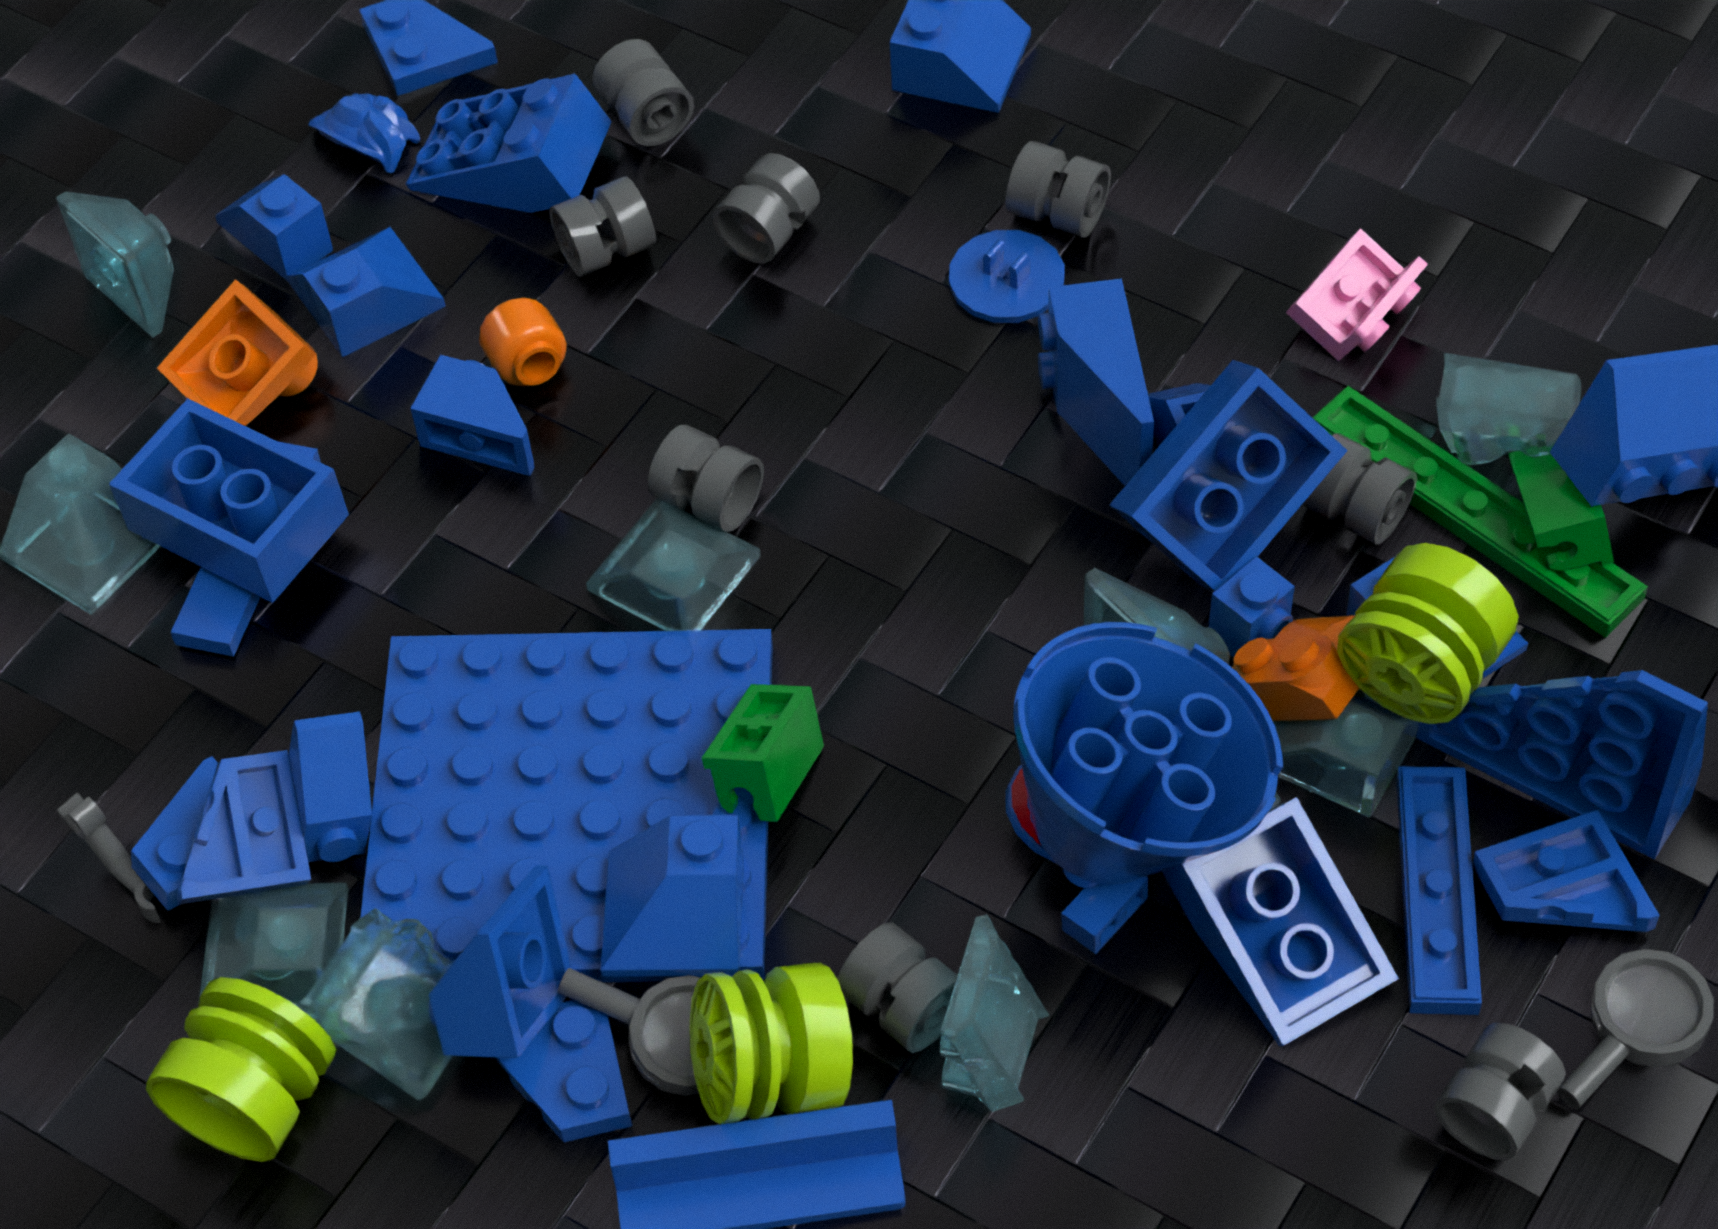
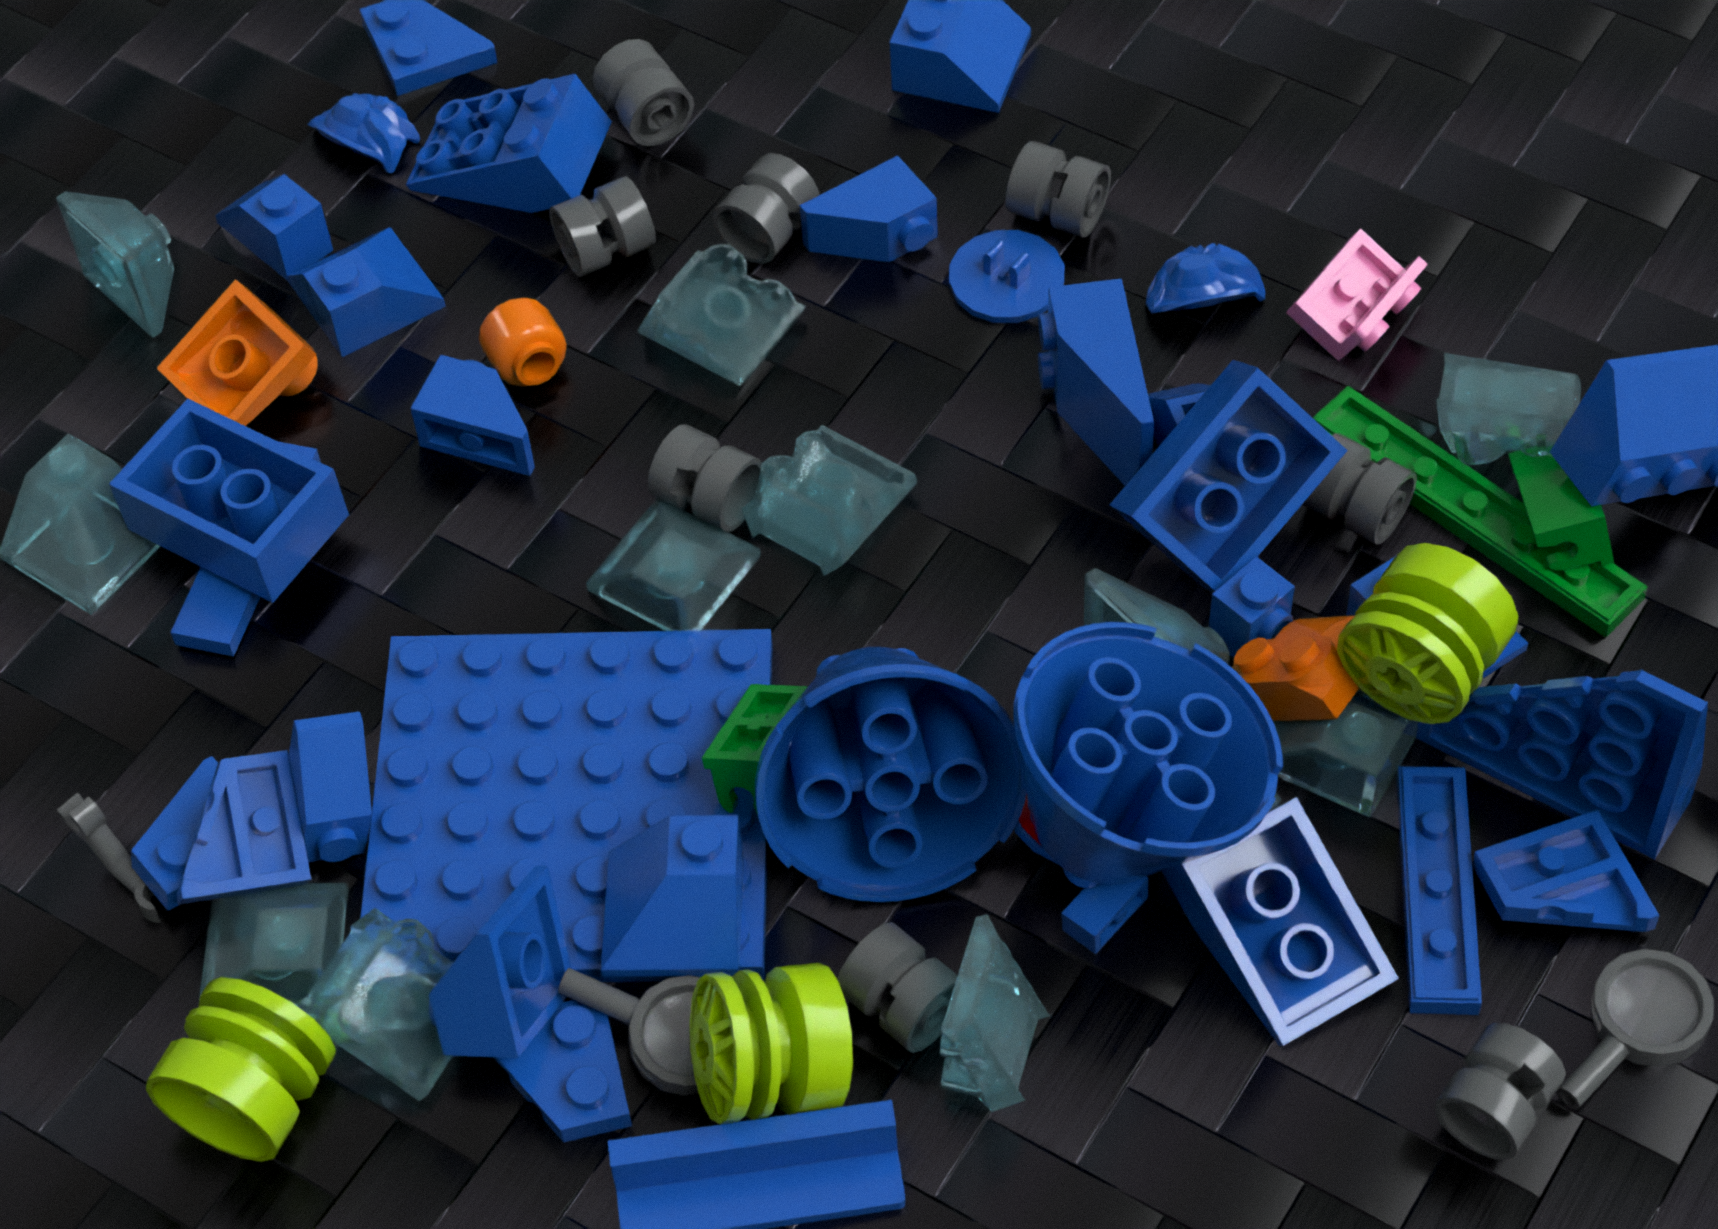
(721, 314): none -> clear light blue slope
(825, 497): none -> clear light blue slope
(872, 215): none -> blue slope
(889, 777): none -> blue cone
(1203, 278): none -> blue hat

